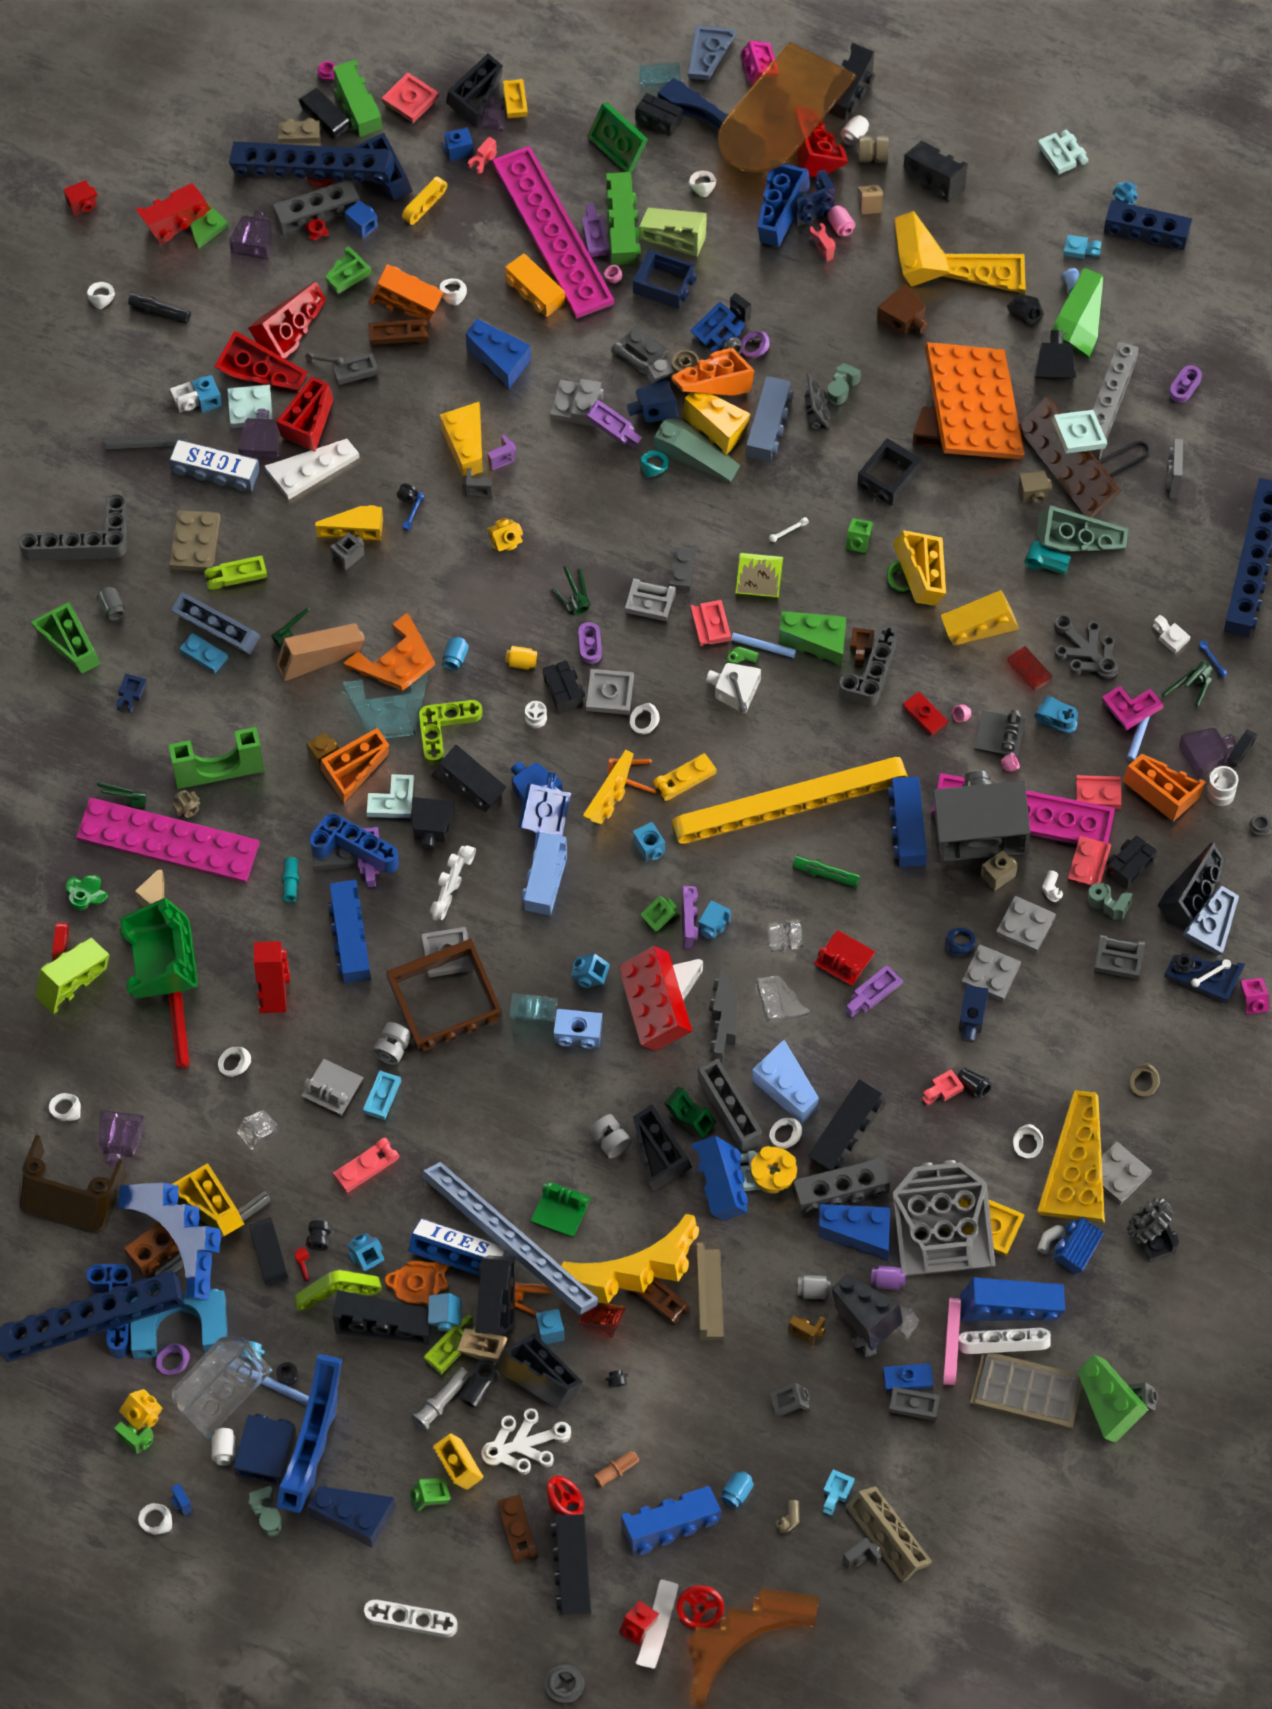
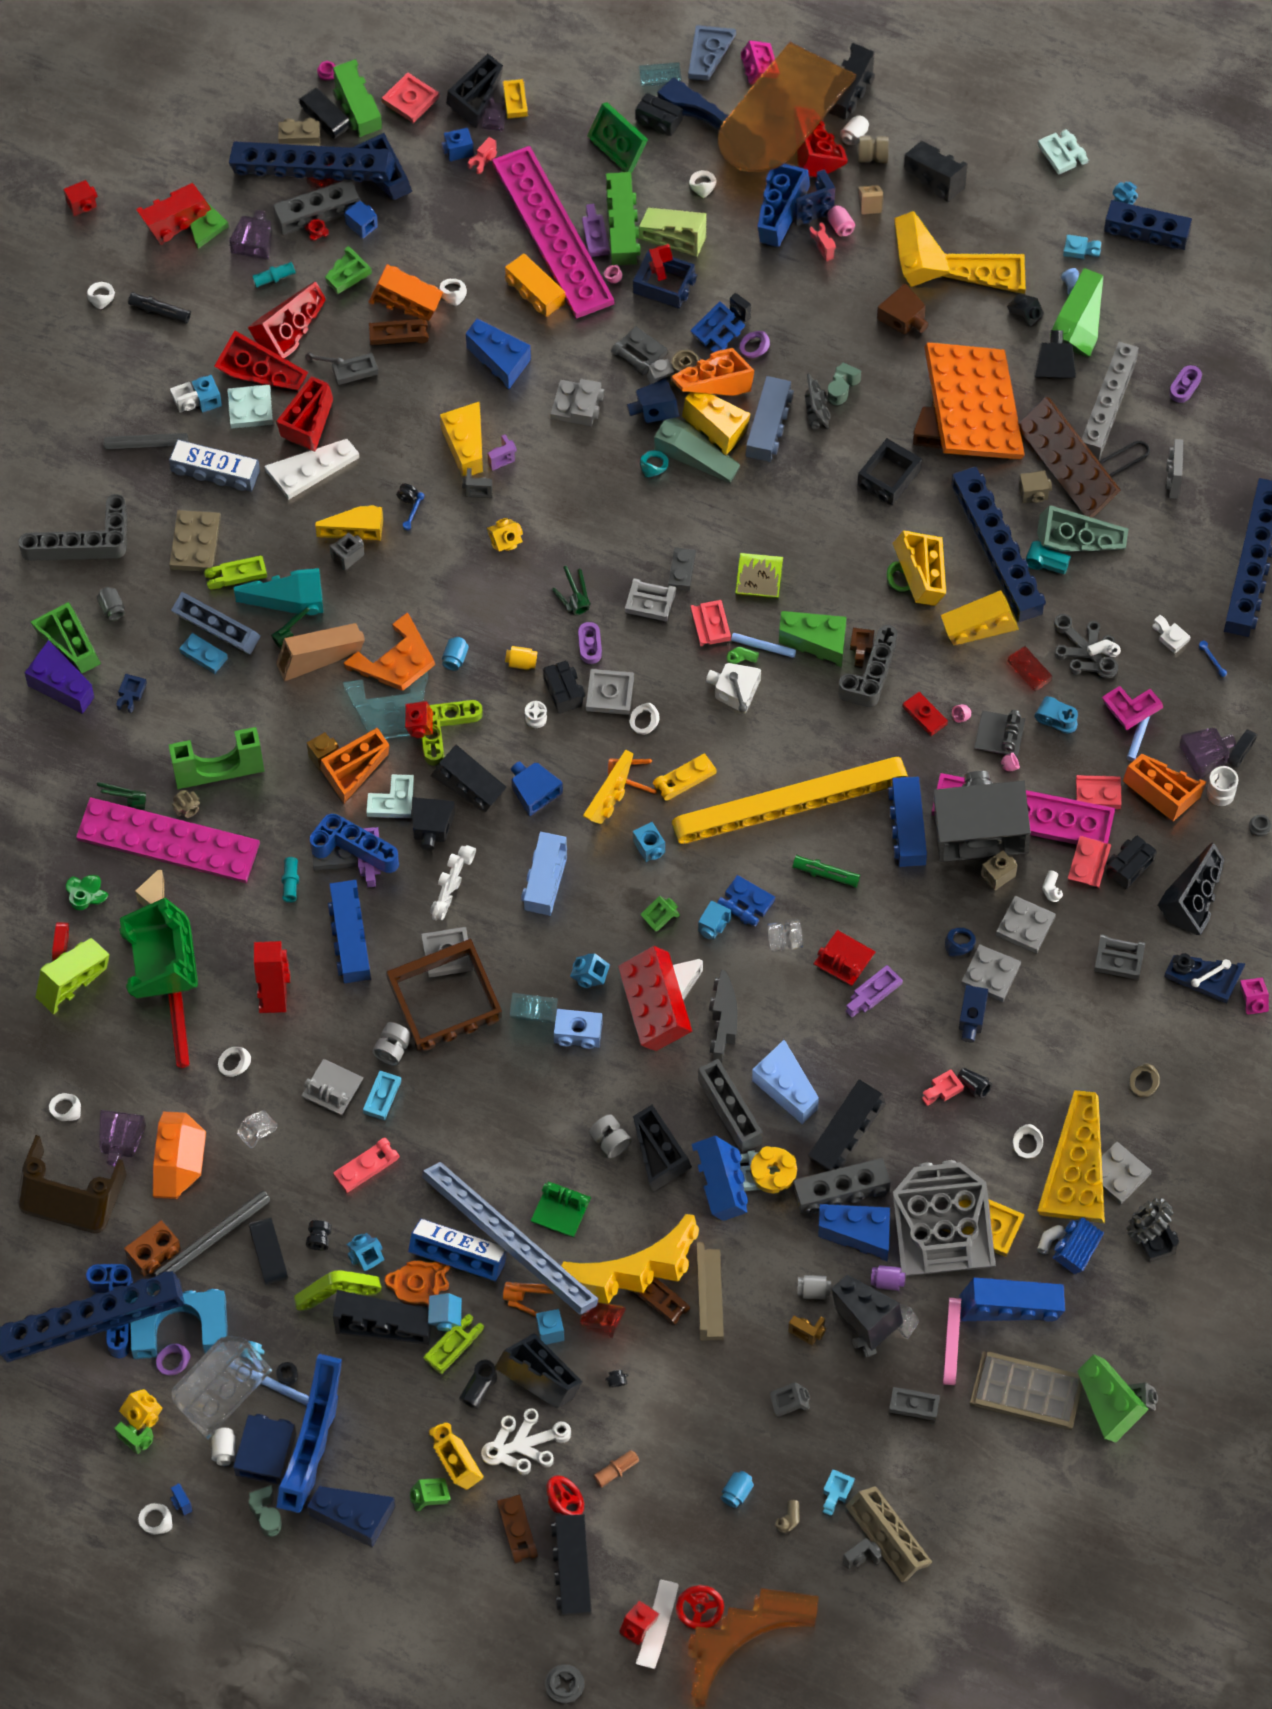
(59, 679): none -> dark purple wedge
(177, 1154): none -> orange wedge
(181, 1221): arch -> none
(205, 1191): yellow wedge -> none
(260, 437): clear purple torso -> none
(273, 274): none -> teal pin
(286, 593): none -> teal wedge
(300, 1256): red hand -> none
(409, 1622): white beam -> none
(419, 719): none -> red brick
(424, 200): yellow beam -> none
(434, 1406): light grey pin -> none
(435, 1432): none -> yellow plate
(482, 1345): tan slope -> none
(496, 1295): black wedge -> none
(544, 808): plate -> none
(612, 424): medium lavender hinge -> none
(659, 256): none -> red bracket
(670, 1520): blue wedge -> none
(687, 1115): dark green brick -> none
(689, 914): medium lavender hinge -> none
(733, 343): dark grey plate -> none
(749, 896): none -> blue plate
(773, 538): white hinge -> none
(778, 1000): clear wing -> none
(795, 1136): white piece -> none
(858, 535): bright green bracket -> none
(908, 1377): blue plate -> none
(1023, 606): none -> dark blue brick
(1031, 1339): white beam -> none
(1079, 431): light aqua plate -> none
(1100, 897): sand green leg -> none
(1106, 647): none -> white arm
(1199, 674): dark green plant -> none
(1213, 921): wing -> none

